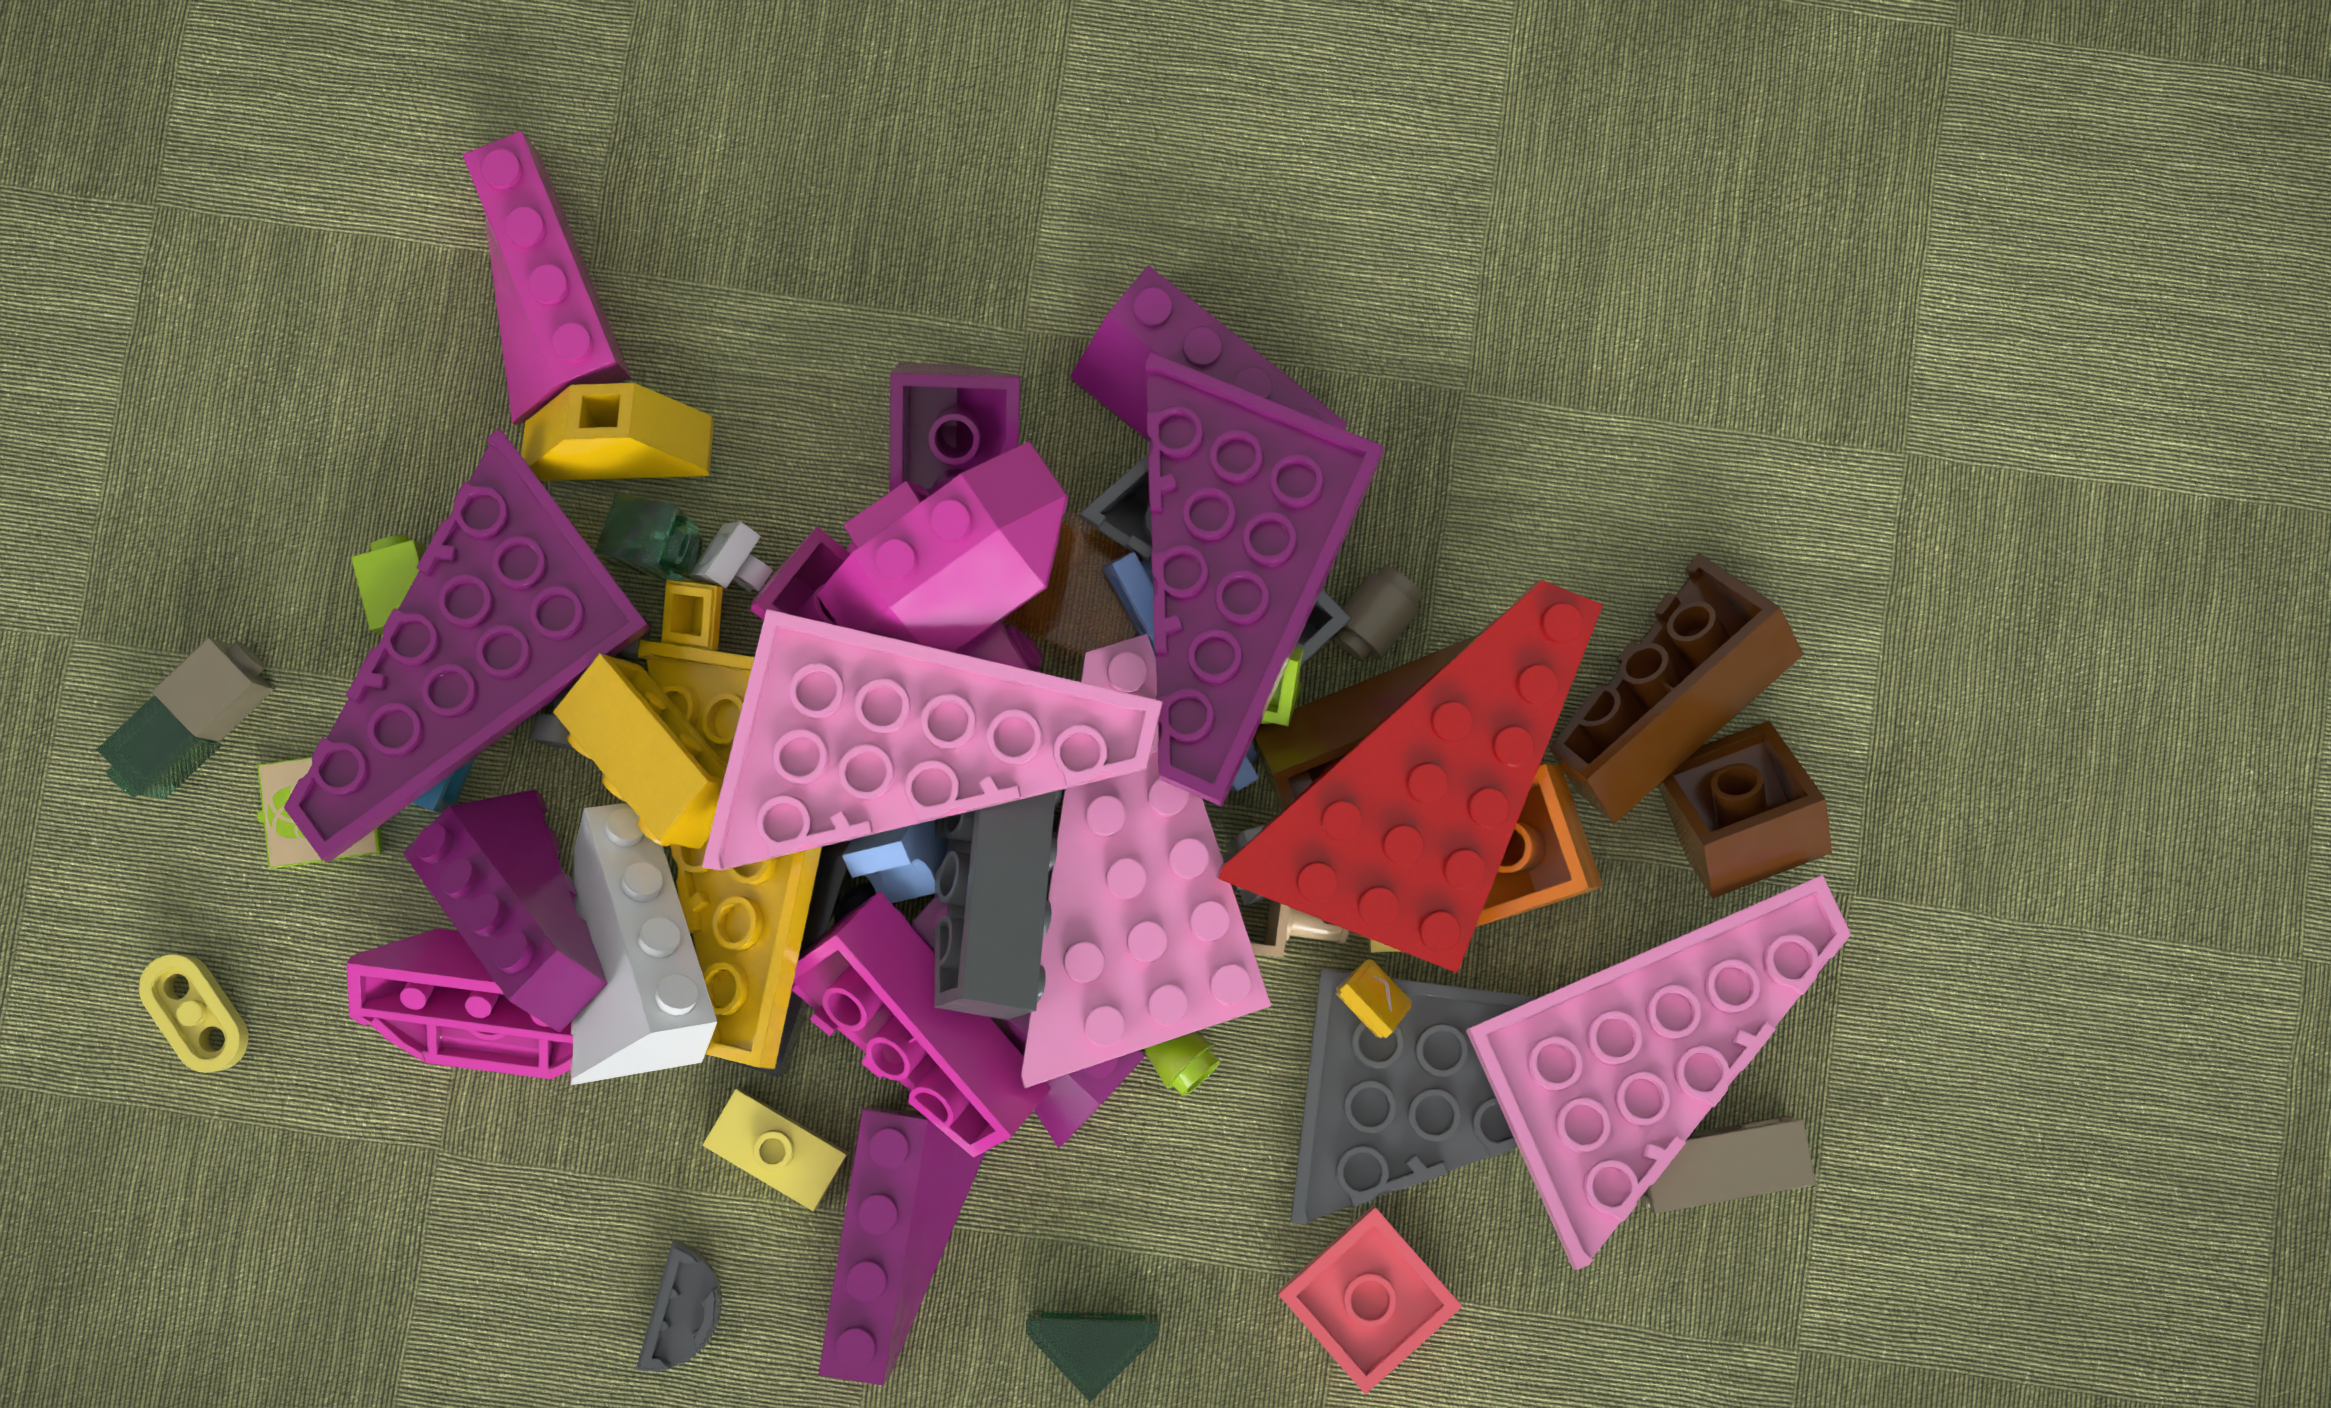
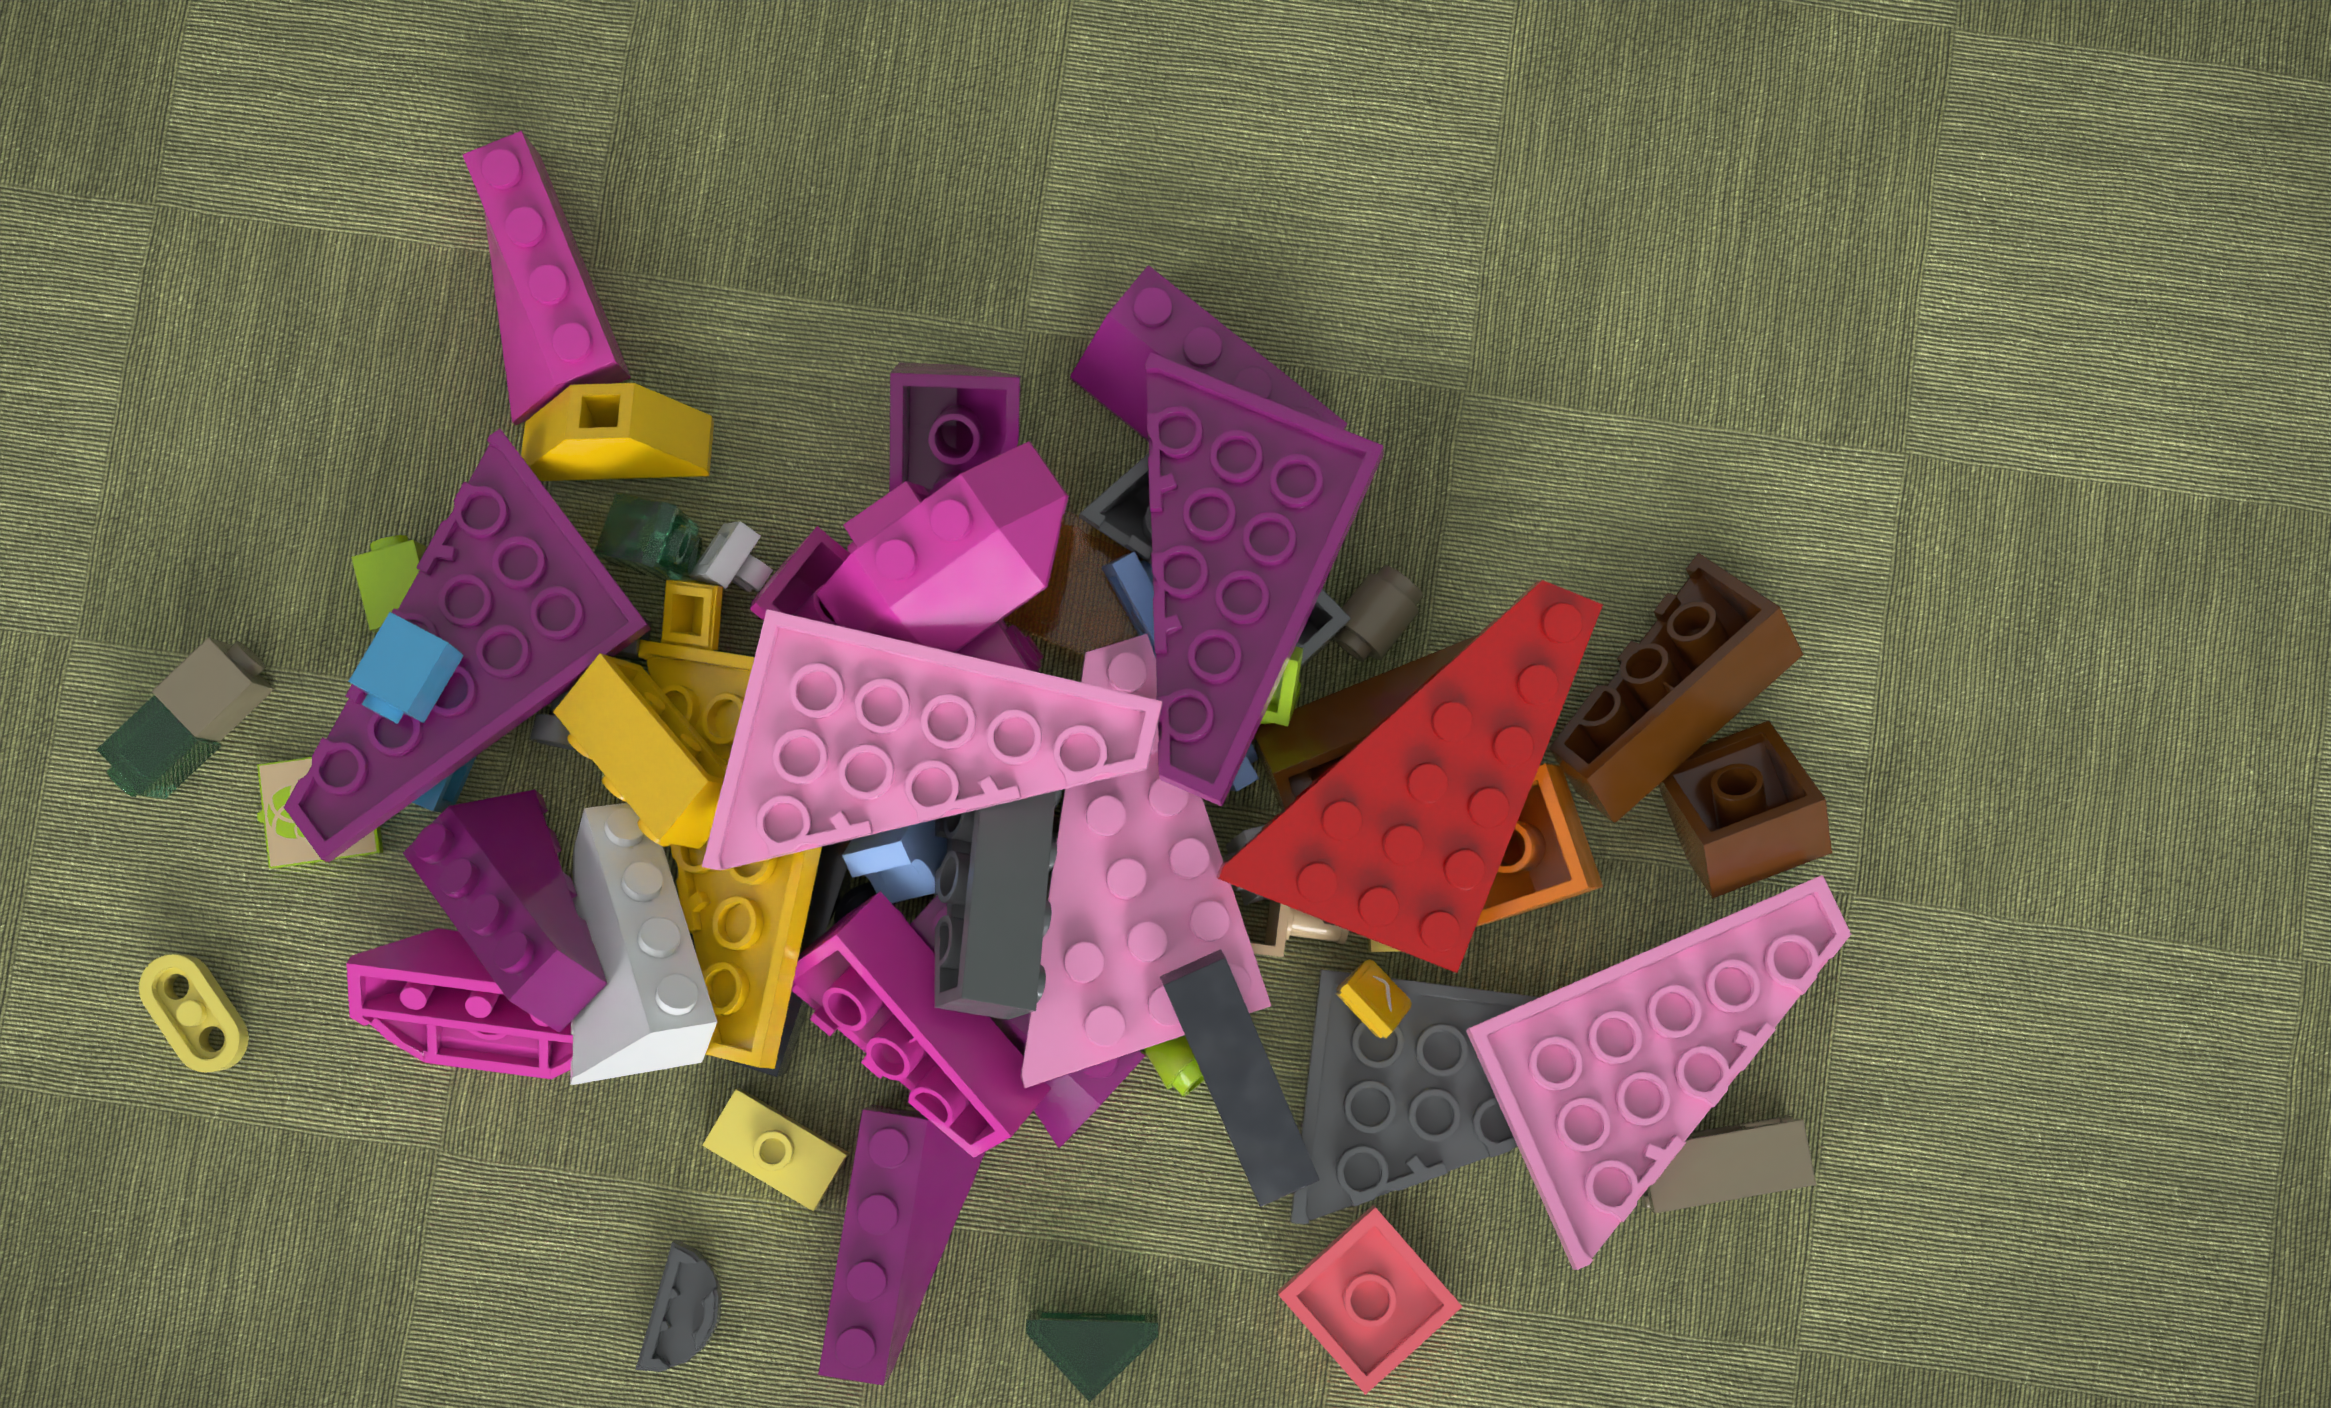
(404, 670): none -> dark azure brick
(1239, 1077): none -> black tile

